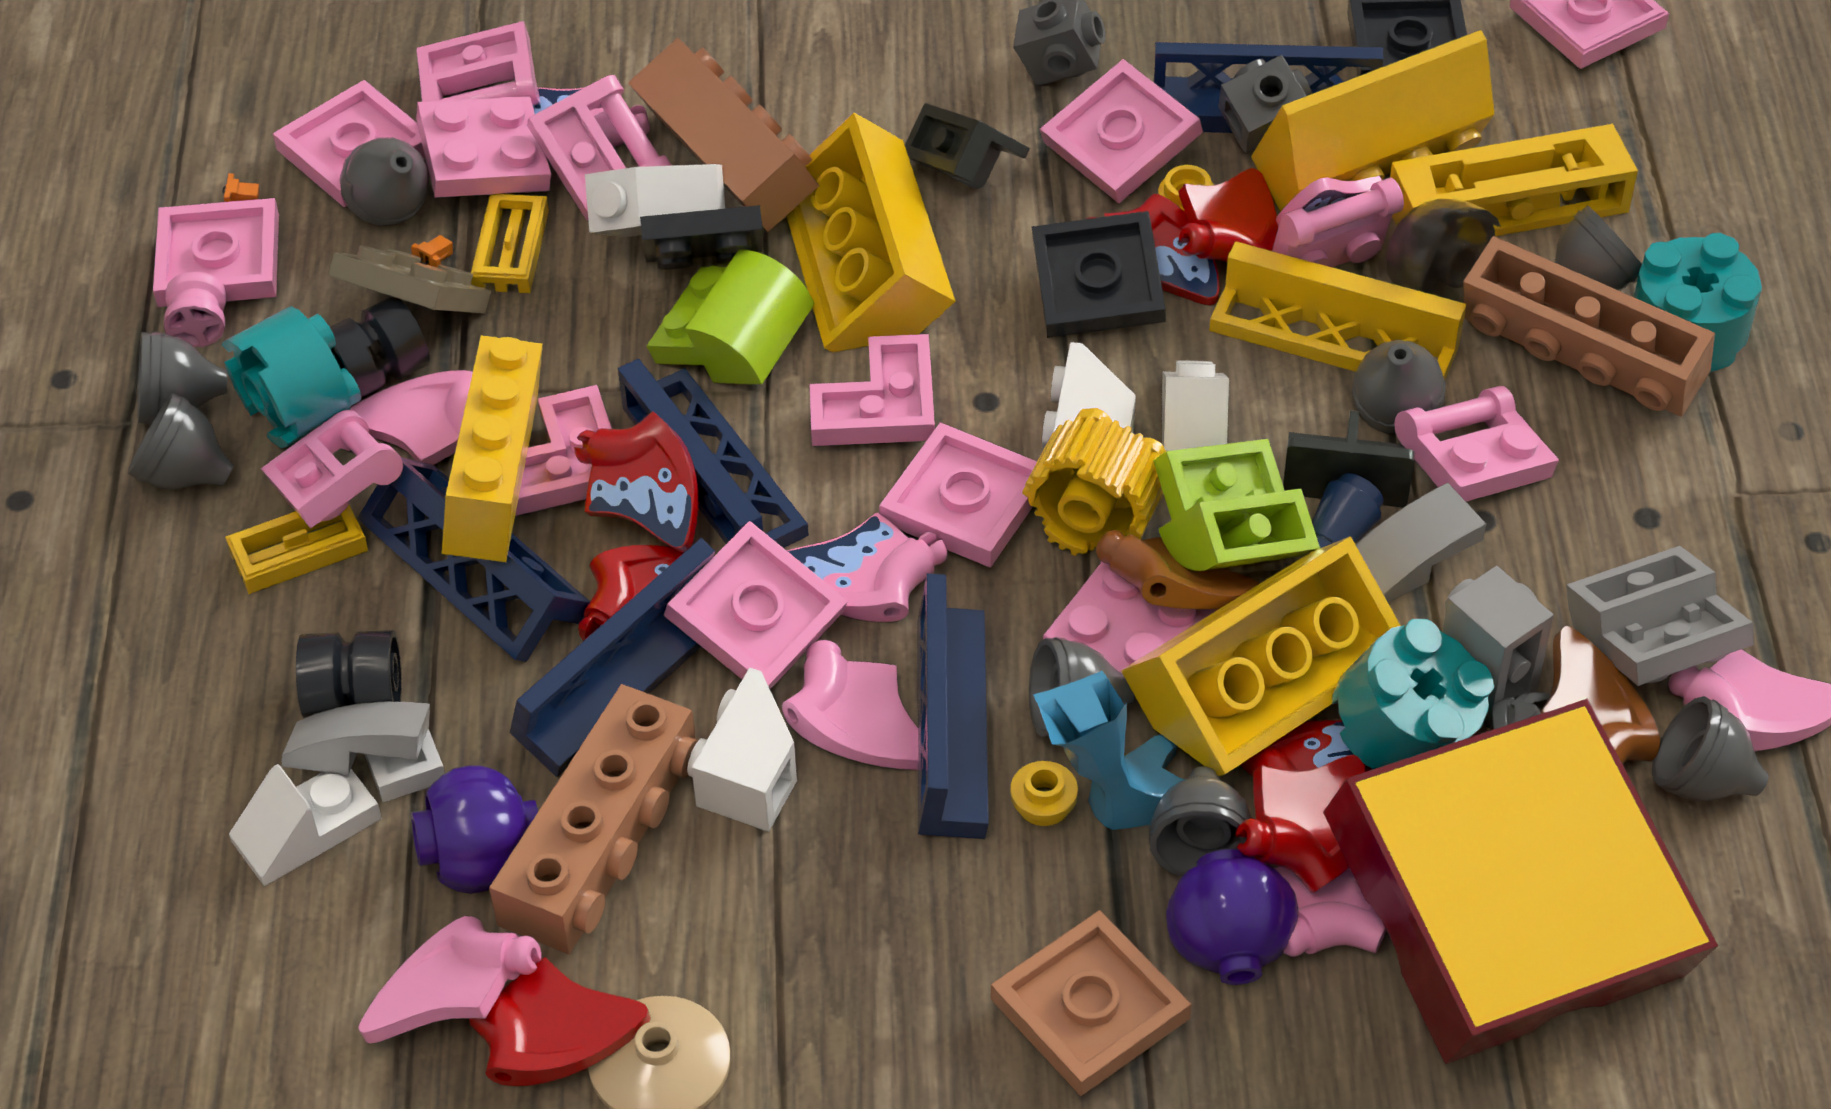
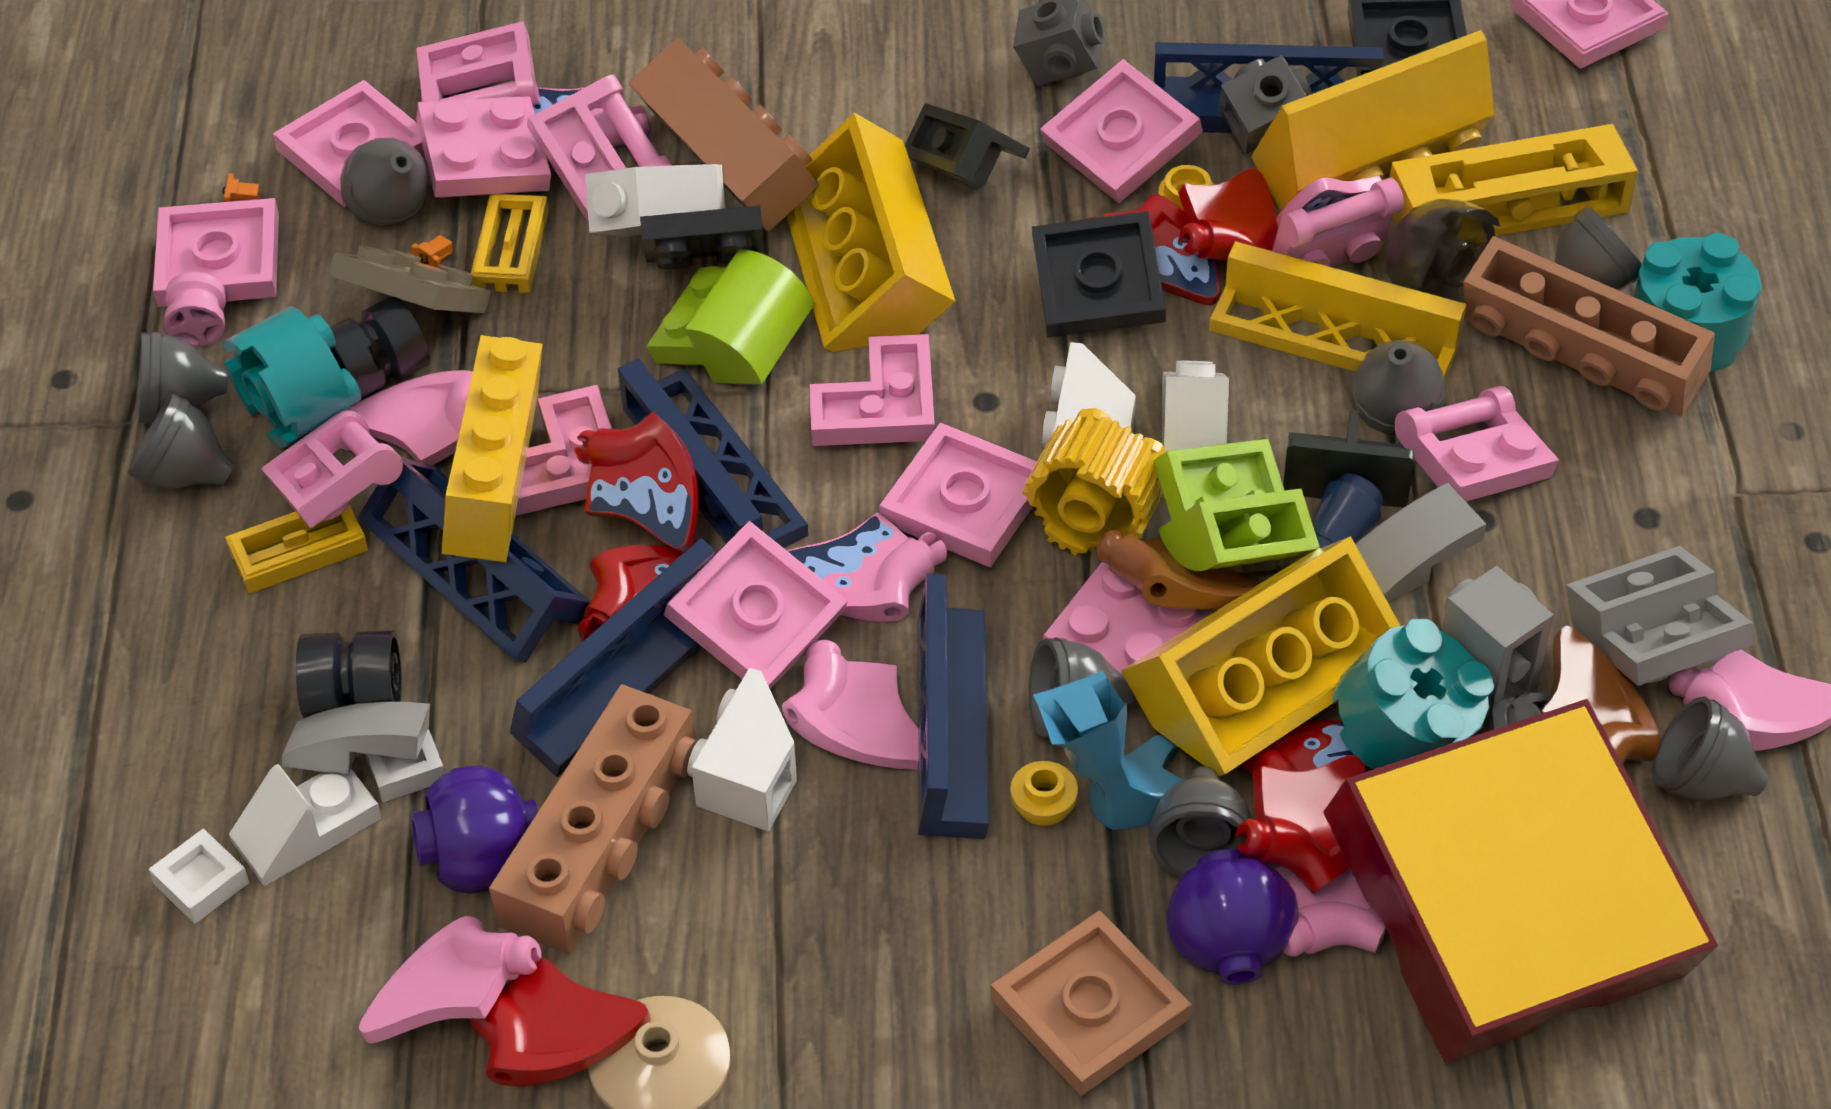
(199, 876): none -> white tile

